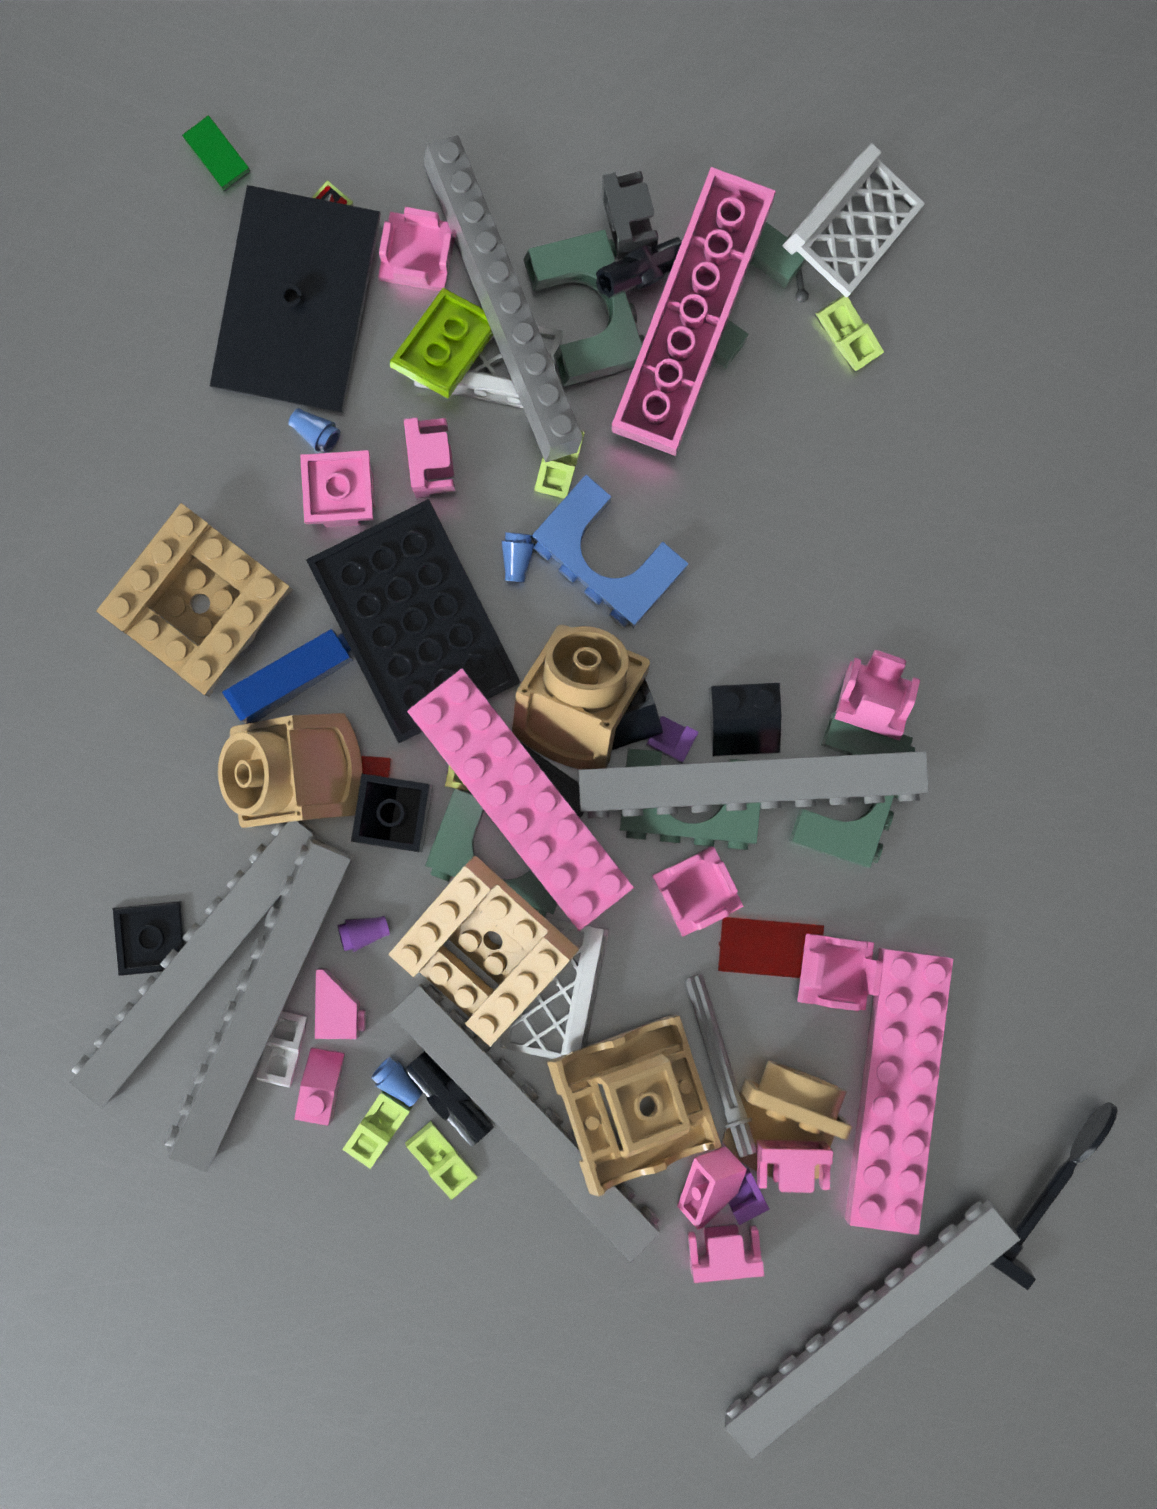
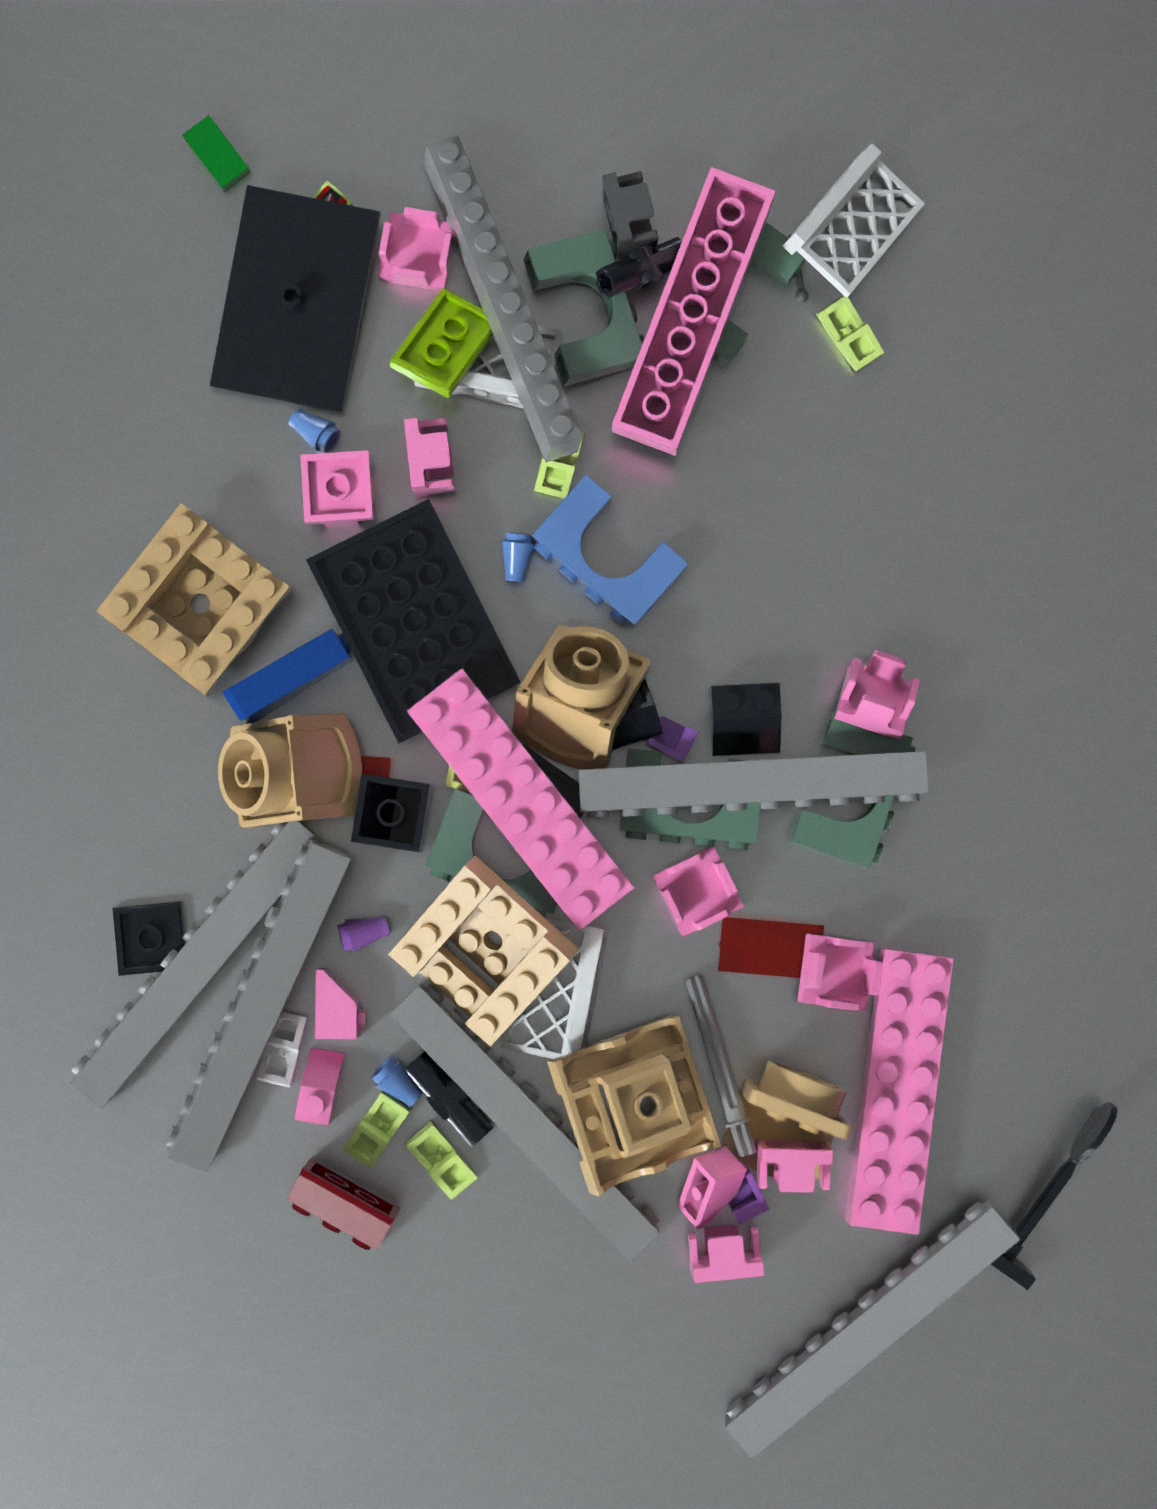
(342, 1205): none -> slope

